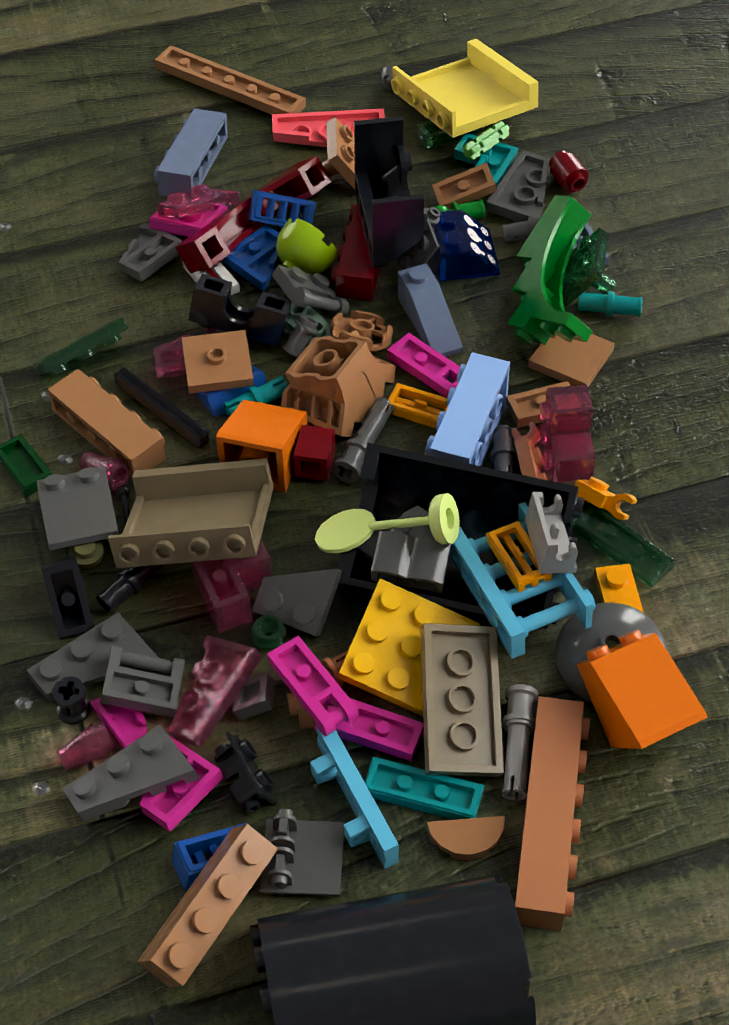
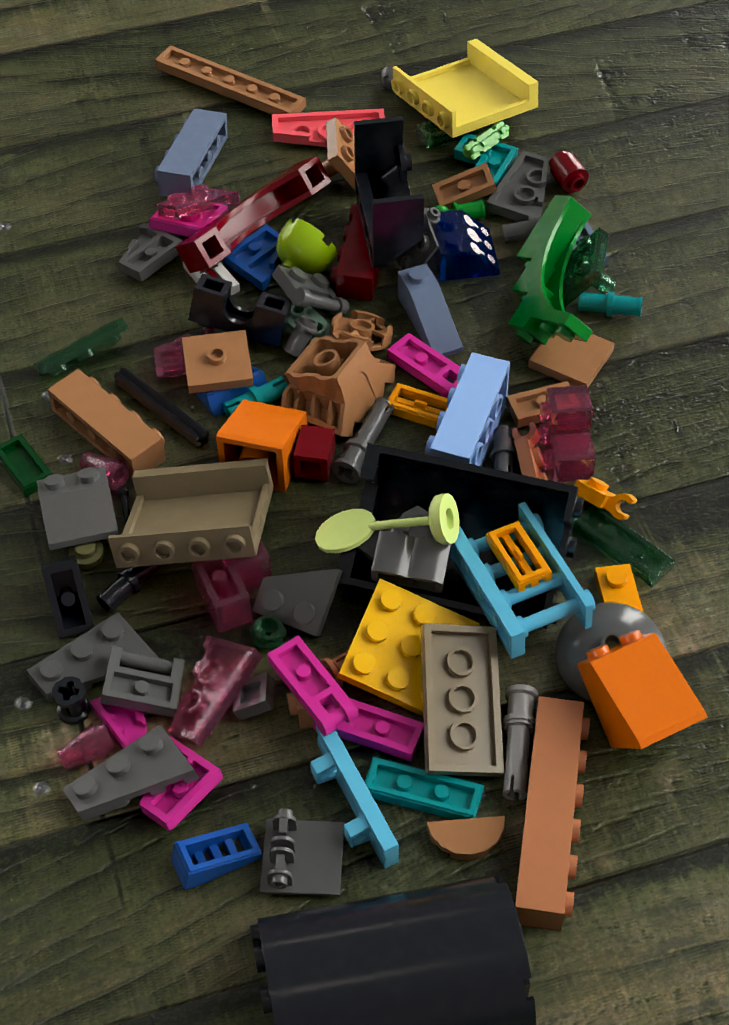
(207, 906): medium nougat brick -> none
(254, 783): black hinge -> none
(306, 213): blue slope -> none
(549, 536): light grey hinge -> none

